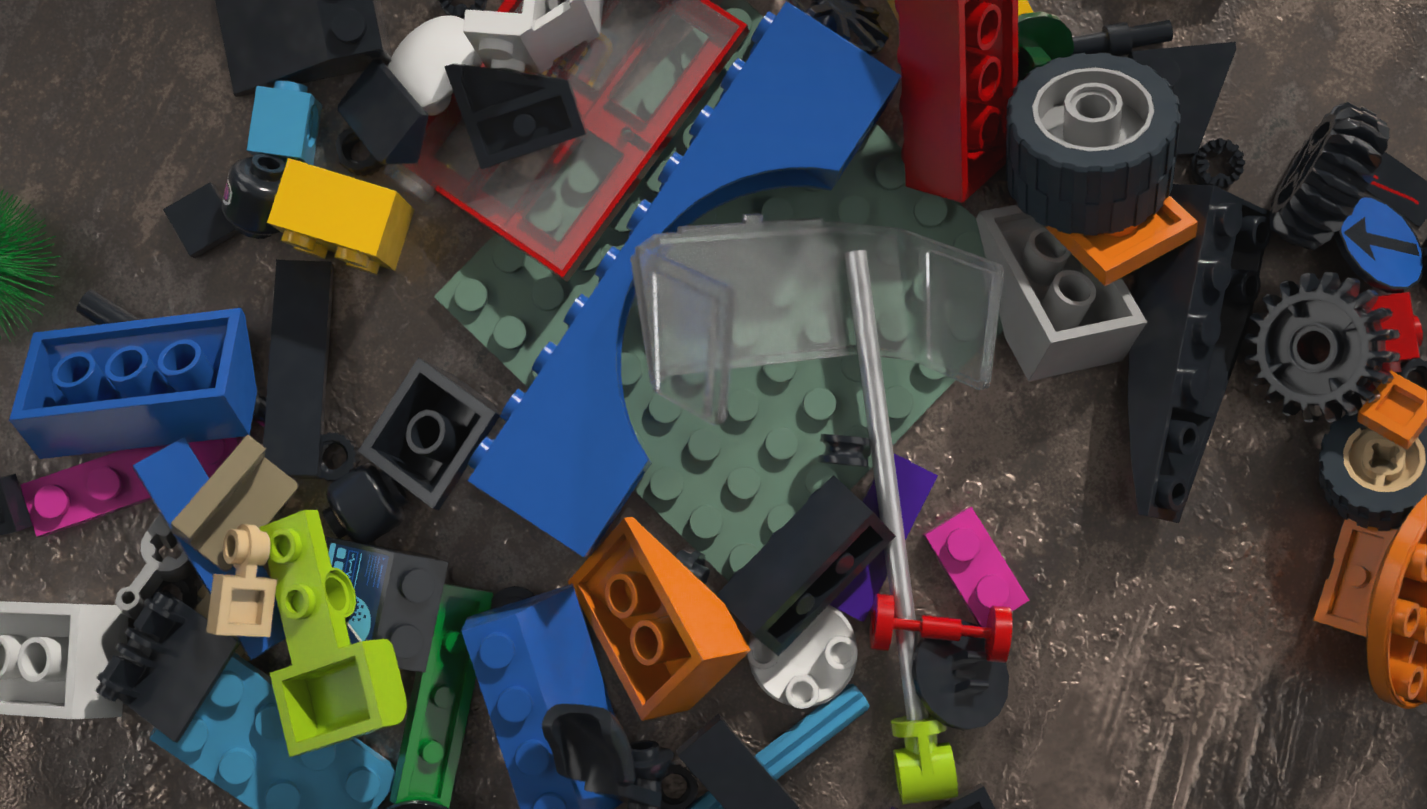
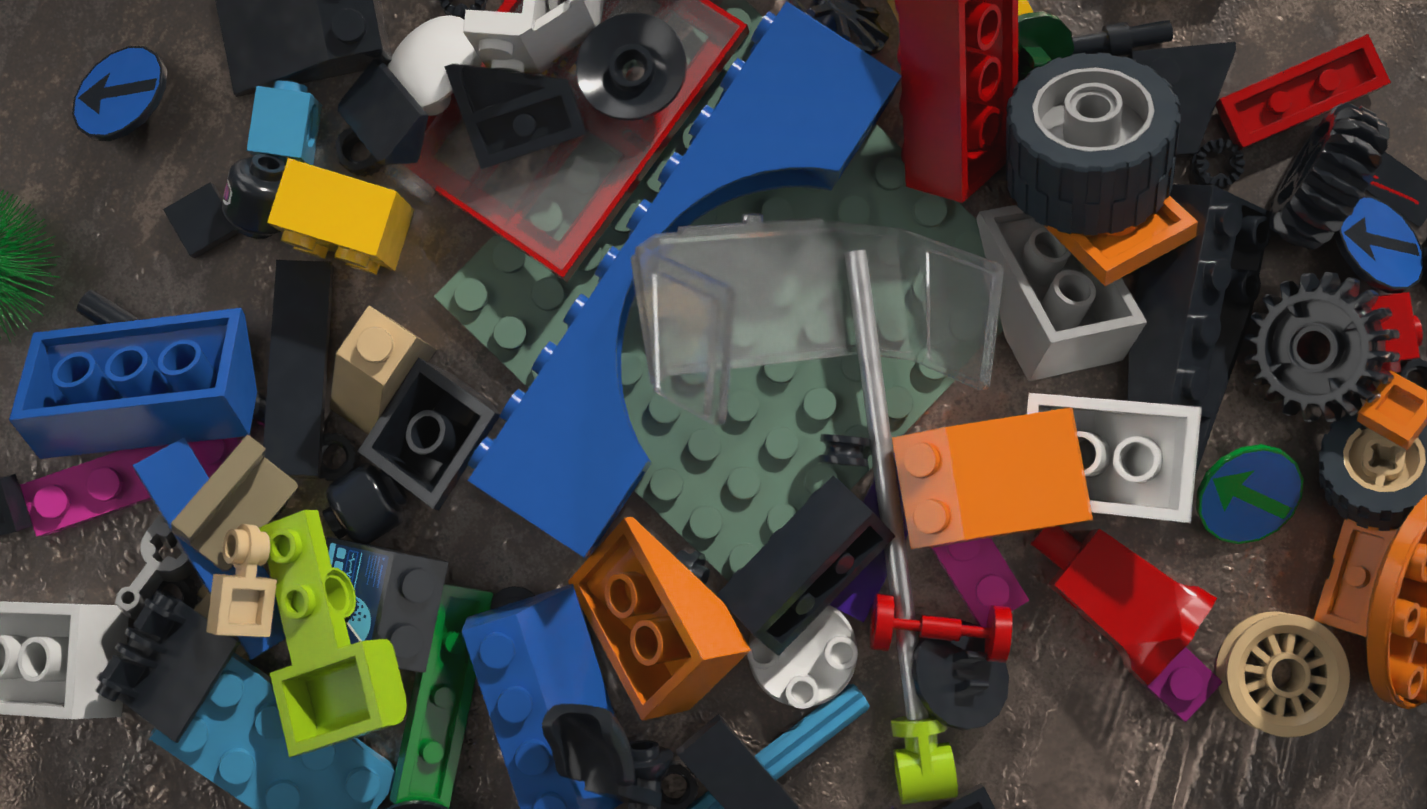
(119, 93): none -> blue piece
(373, 367): none -> tan slope
(627, 43): none -> black dish
(991, 478): none -> orange slope
(1125, 598): none -> red piece
(1134, 454): none -> white slope
(1184, 685): none -> magenta plate
(1249, 494): none -> blue piece
(1302, 92): none -> red plate
(1328, 657): none -> tan wheel

